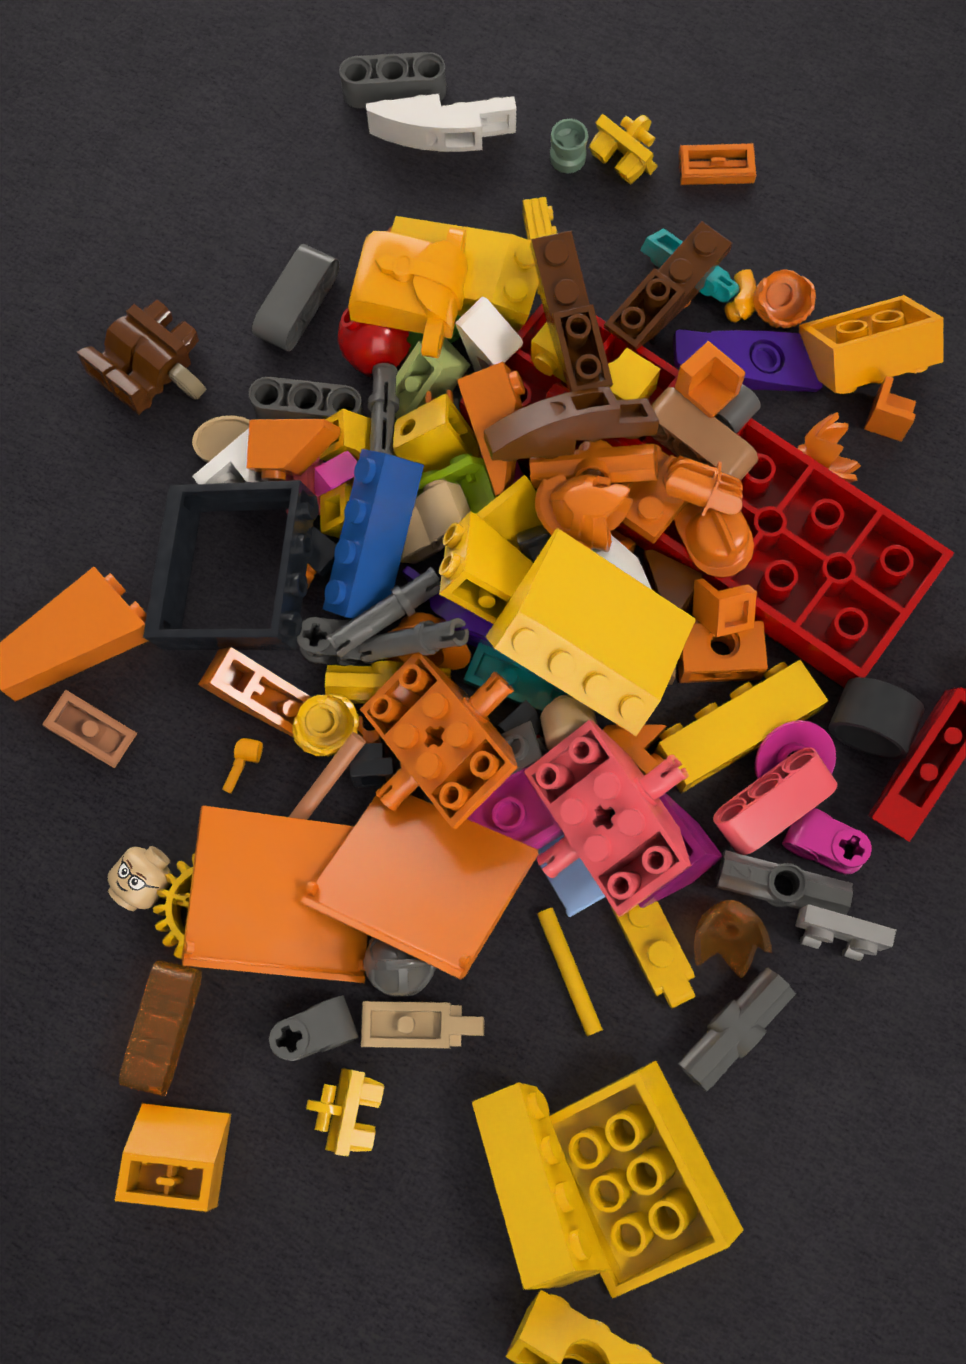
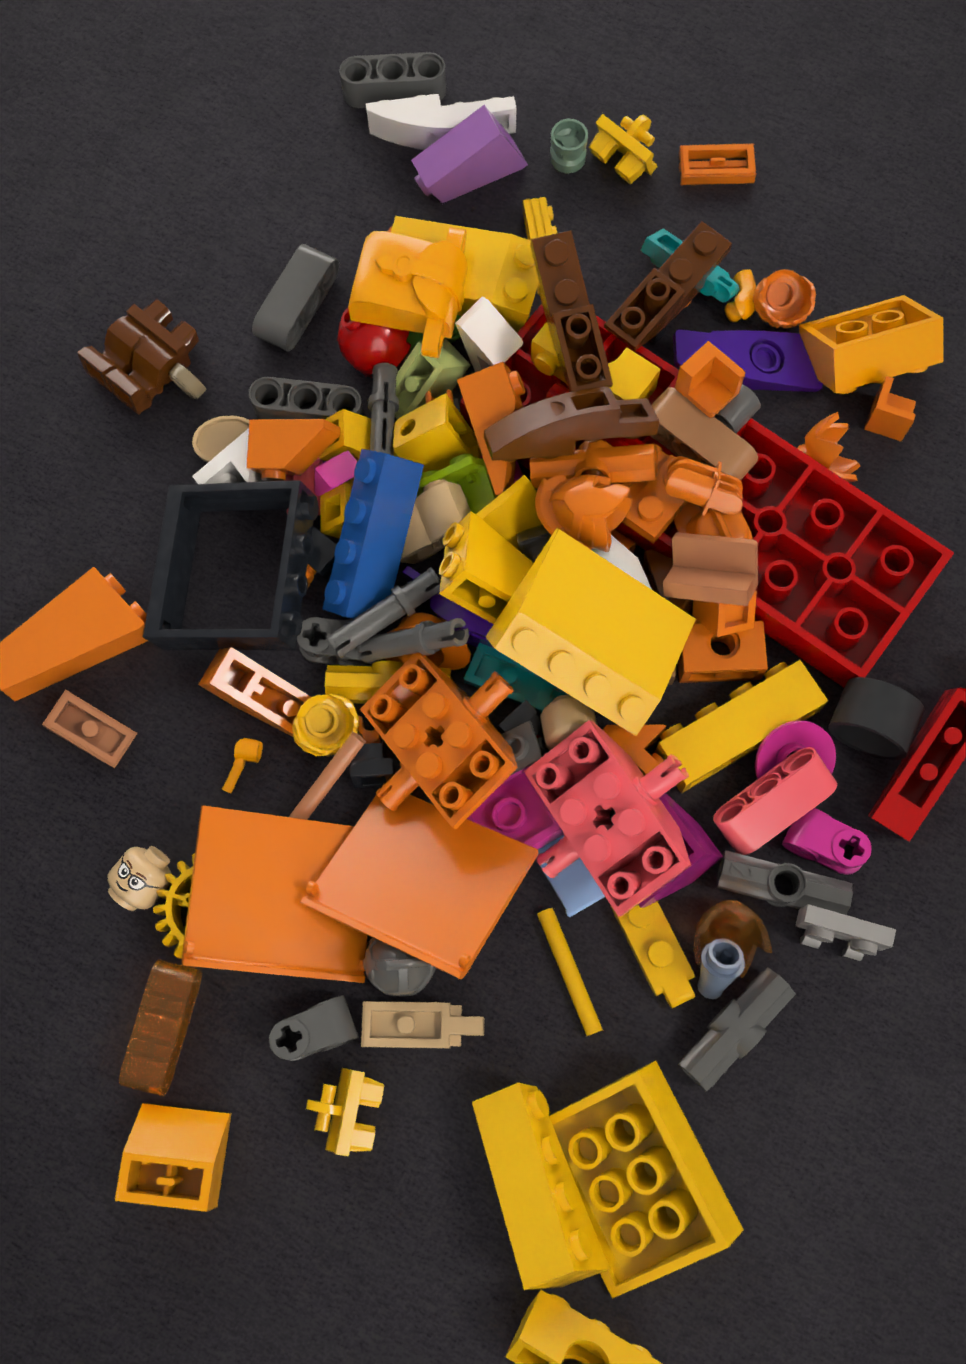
(468, 157): none -> medium lavender slope
(712, 569): none -> nougat panel
(720, 965): none -> sand blue cone

